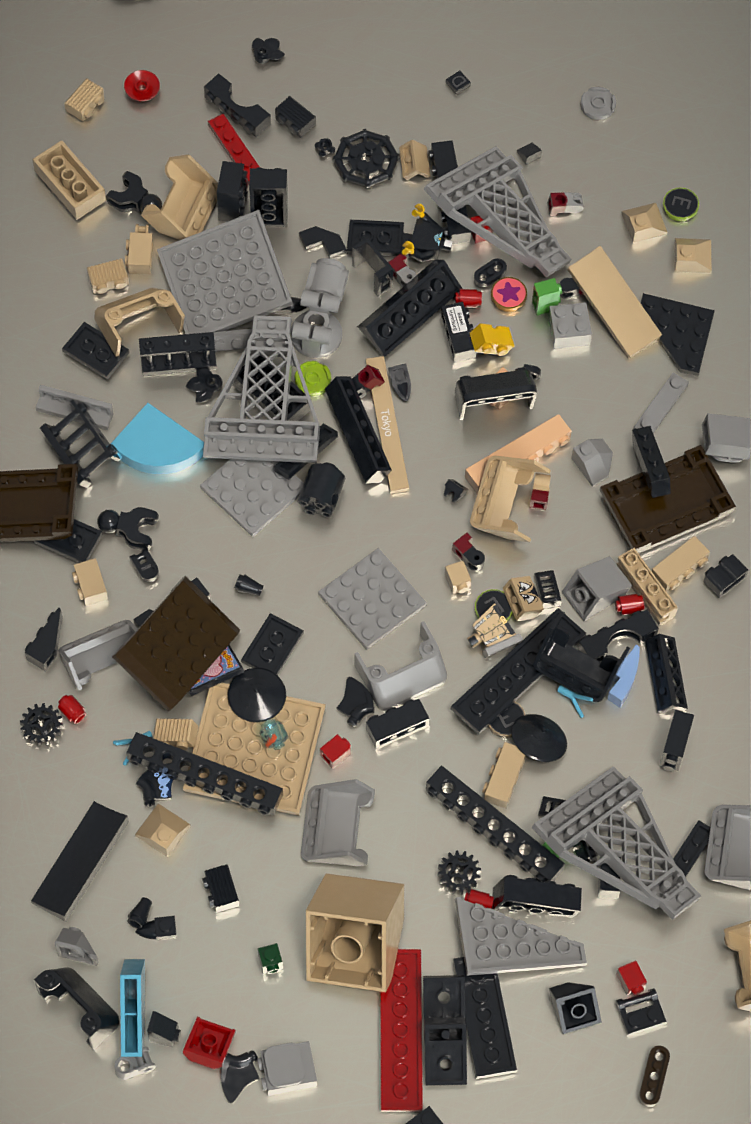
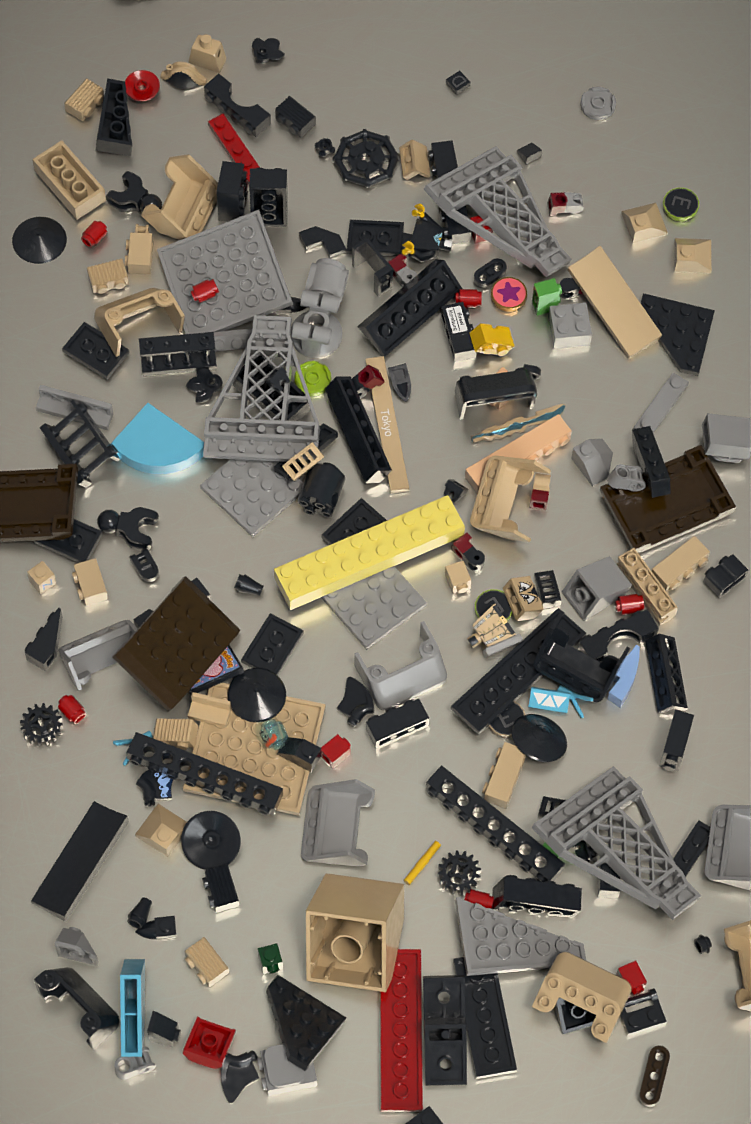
(39, 240): none -> black hat
(41, 577): none -> tan brick
(94, 233): none -> red brick
(114, 125): none -> black wedge
(183, 76): none -> hat
(204, 290): none -> red brick
(206, 962): none -> tan brick
(207, 53): none -> tan torso
(209, 710): none -> tan panel
(210, 840): none -> black hat
(274, 378): none -> black tile
(289, 470): none -> tan slope
(301, 753): none -> black slope
(303, 1021): none -> black plate
(355, 520): none -> black plate
(369, 552): none -> light yellow brick
(422, 862): none -> yellow piece
(518, 424): none -> tan sword
(549, 699): none -> medium azure tile
(587, 988): none -> tan windscreen
(627, 478): none -> light grey piece
(702, 944): none -> black plate

